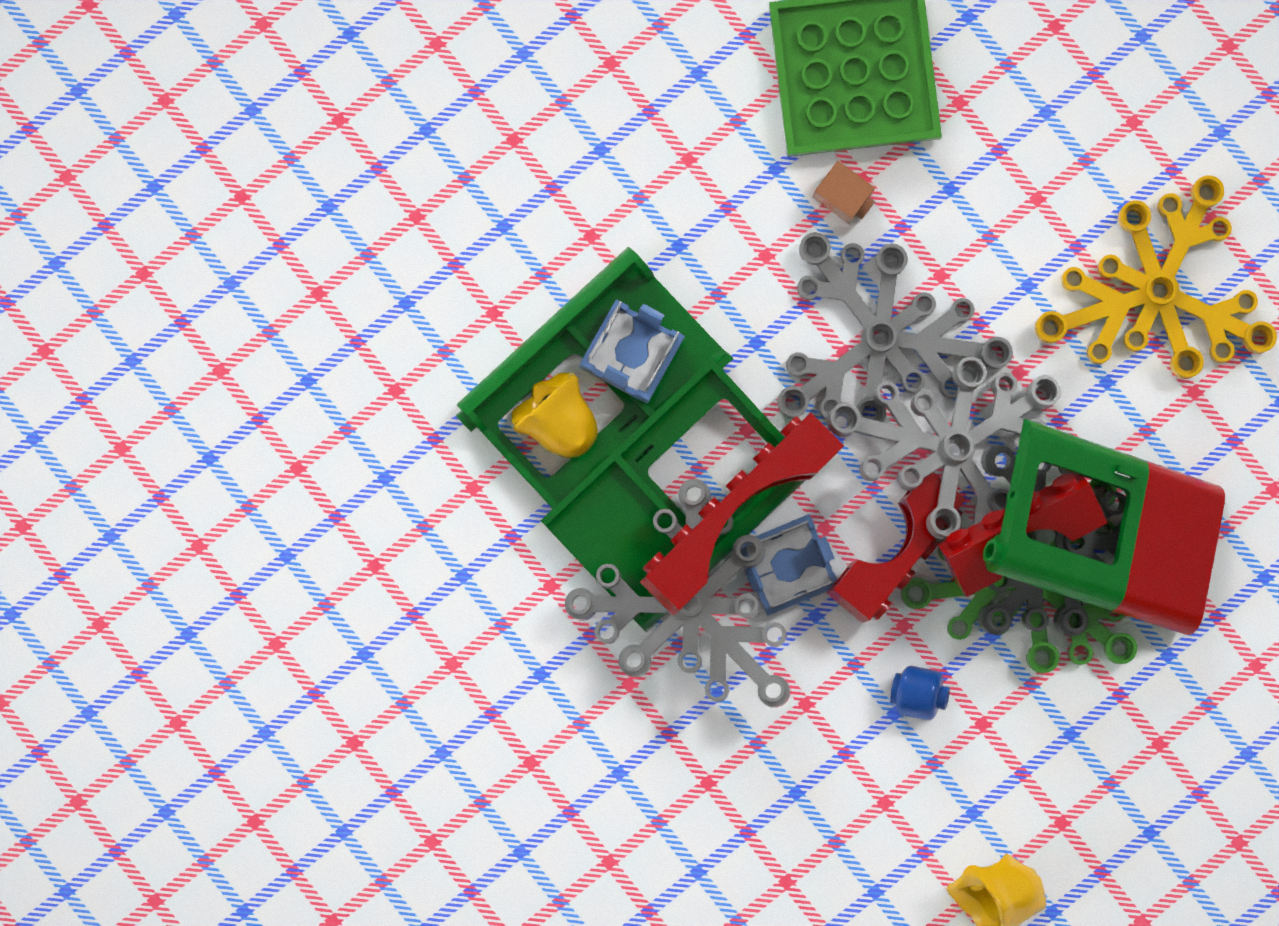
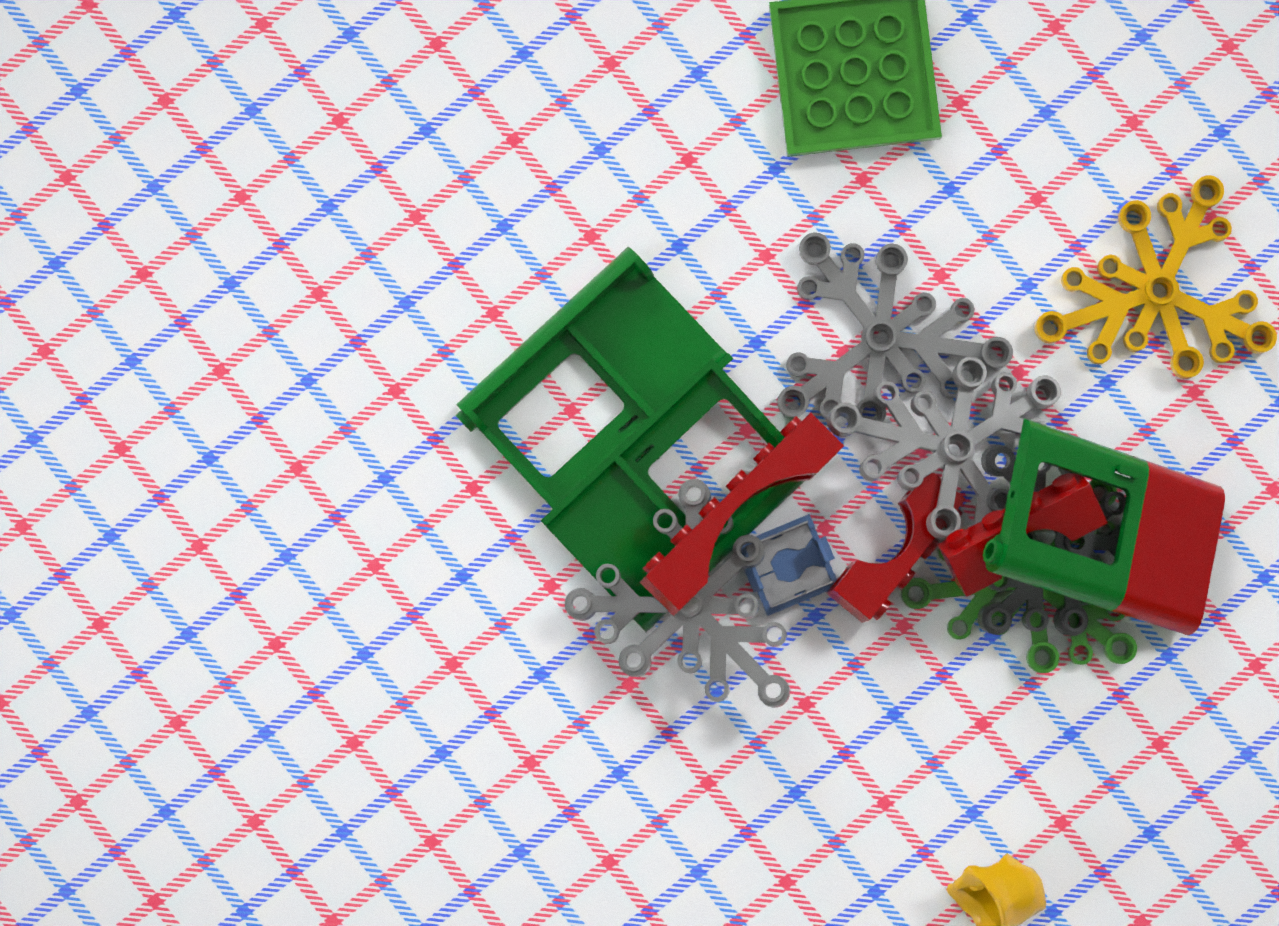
(562, 421): yellow piece -> none
(632, 350): piece -> none
(845, 193): nougat brick -> none
(919, 693): blue head -> none

